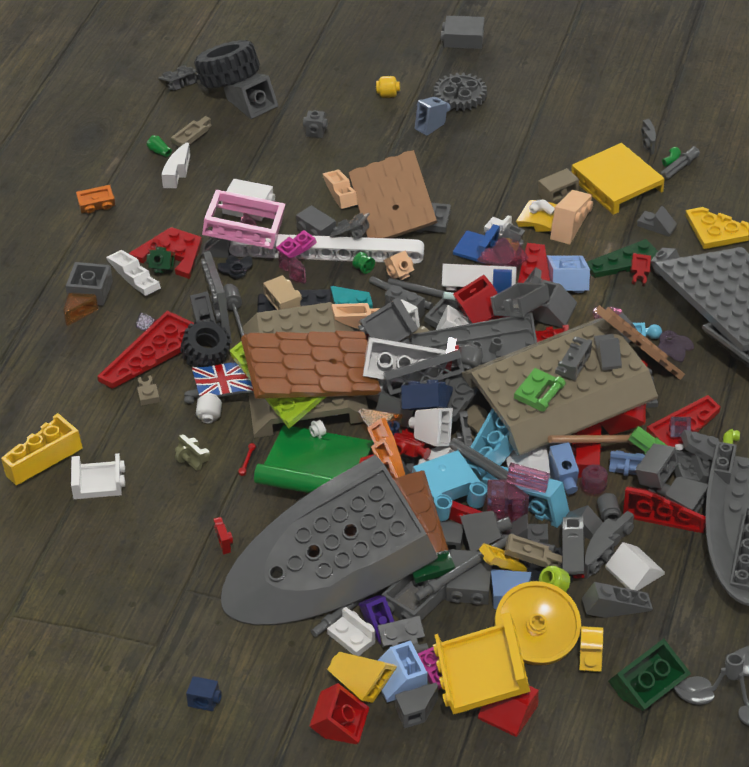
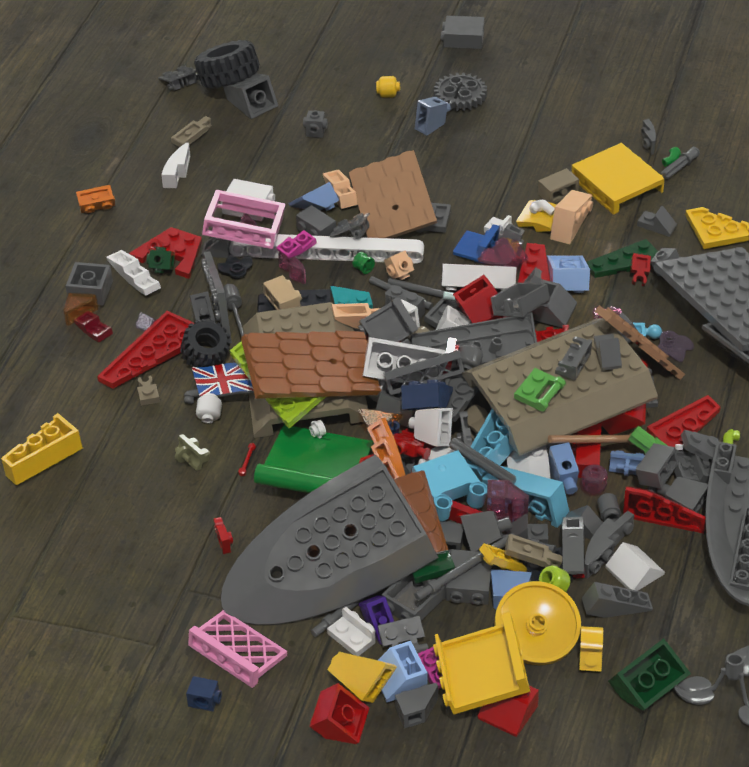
(91, 325): none -> dark red slope
(97, 478): white panel -> none
(158, 146): green cone -> none
(226, 656): none -> bright pink fence
(319, 198): none -> medium blue slope
(502, 279): blue slope -> none
(528, 479): clear pink tile -> none
(678, 425): slope -> none

